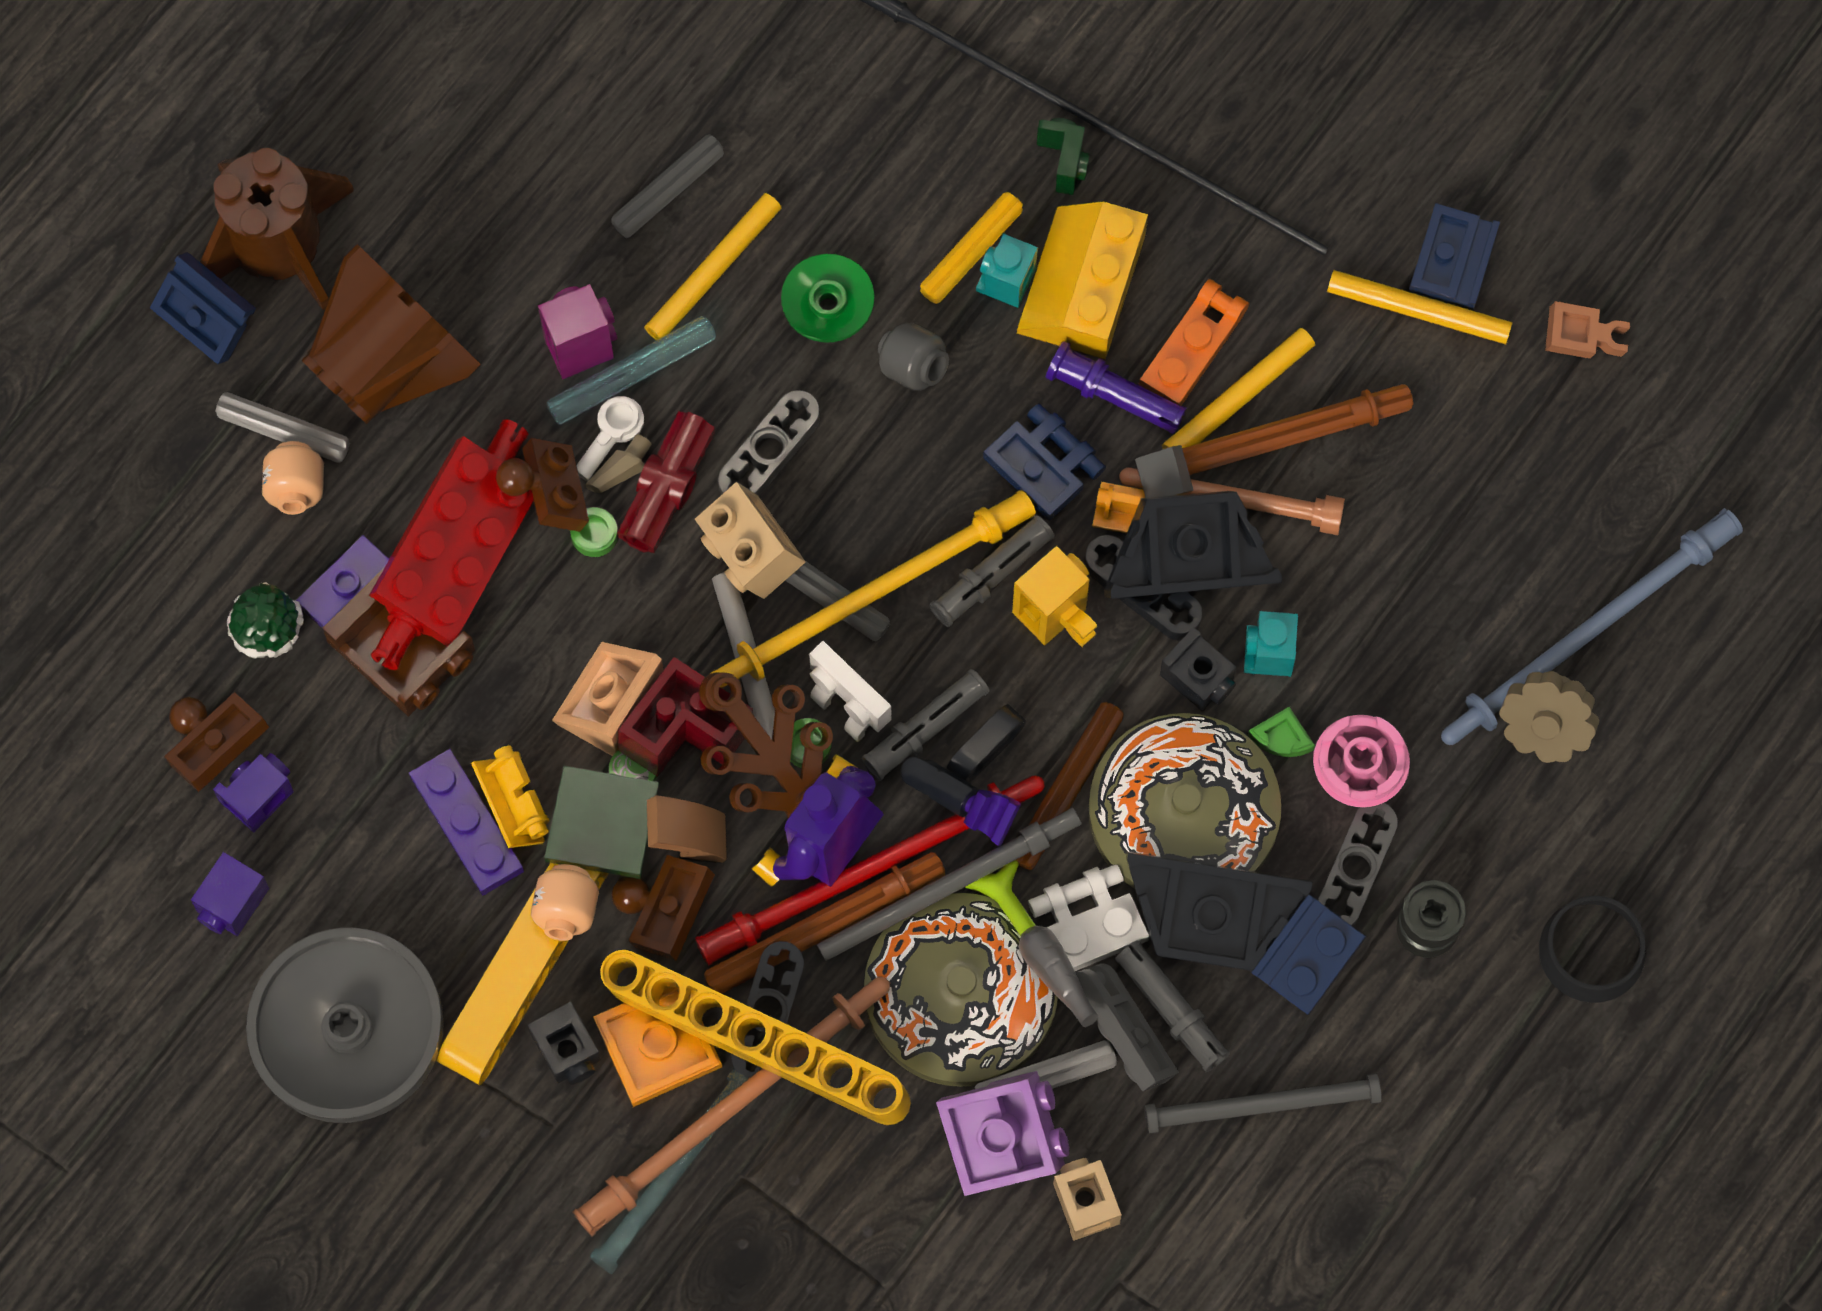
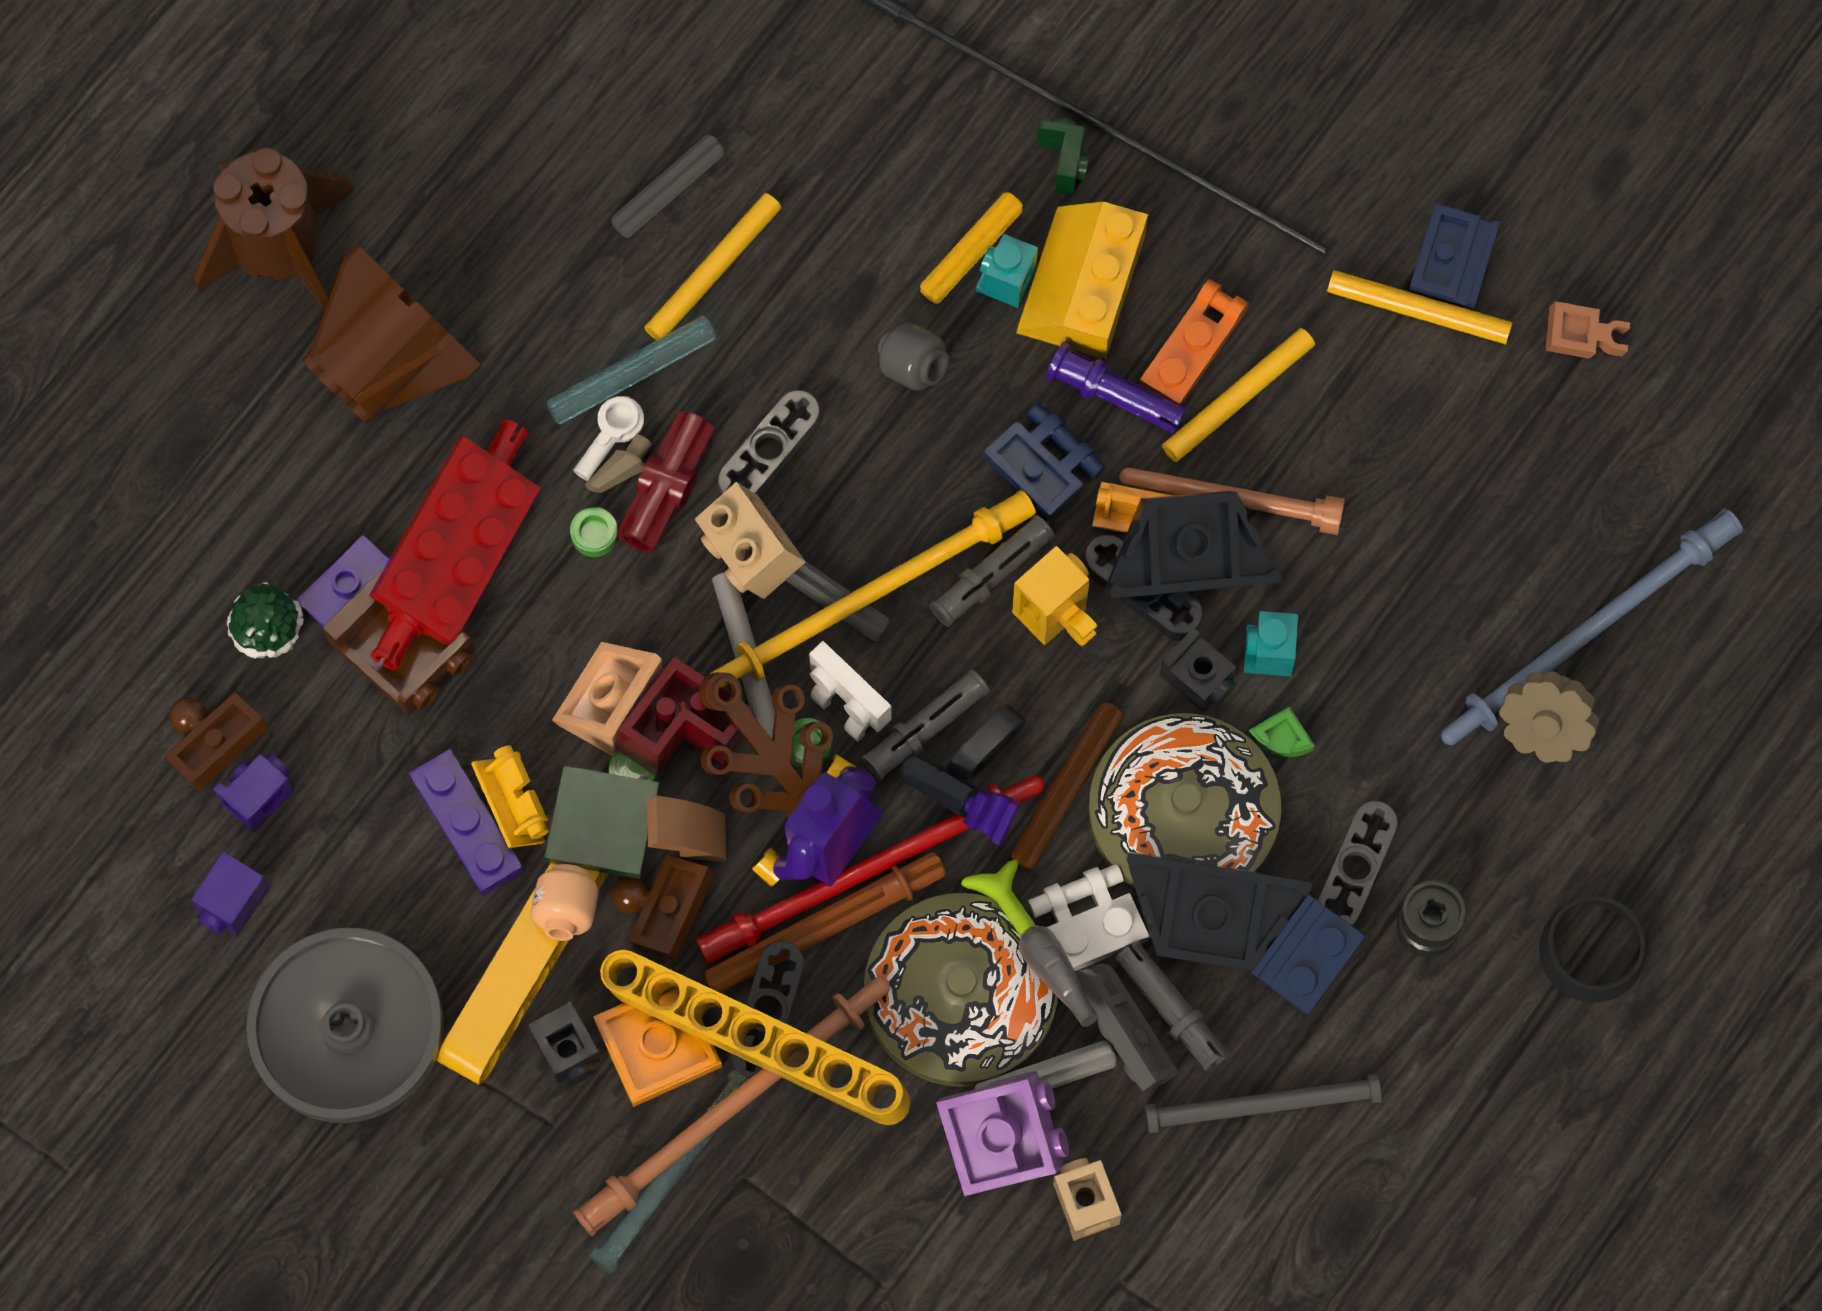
(202, 308): dark blue plate -> none
(281, 426): light grey axle -> none
(292, 476): light nougat head -> none
(554, 483): reddish brown plate -> none
(577, 329): magenta brick -> none
(827, 278): green dish -> none
(1032, 839): dark grey bar -> none
(1164, 473): dark grey tile -> none
(1299, 428): dark orange axle -> none
(1361, 760): bright pink cone -> none

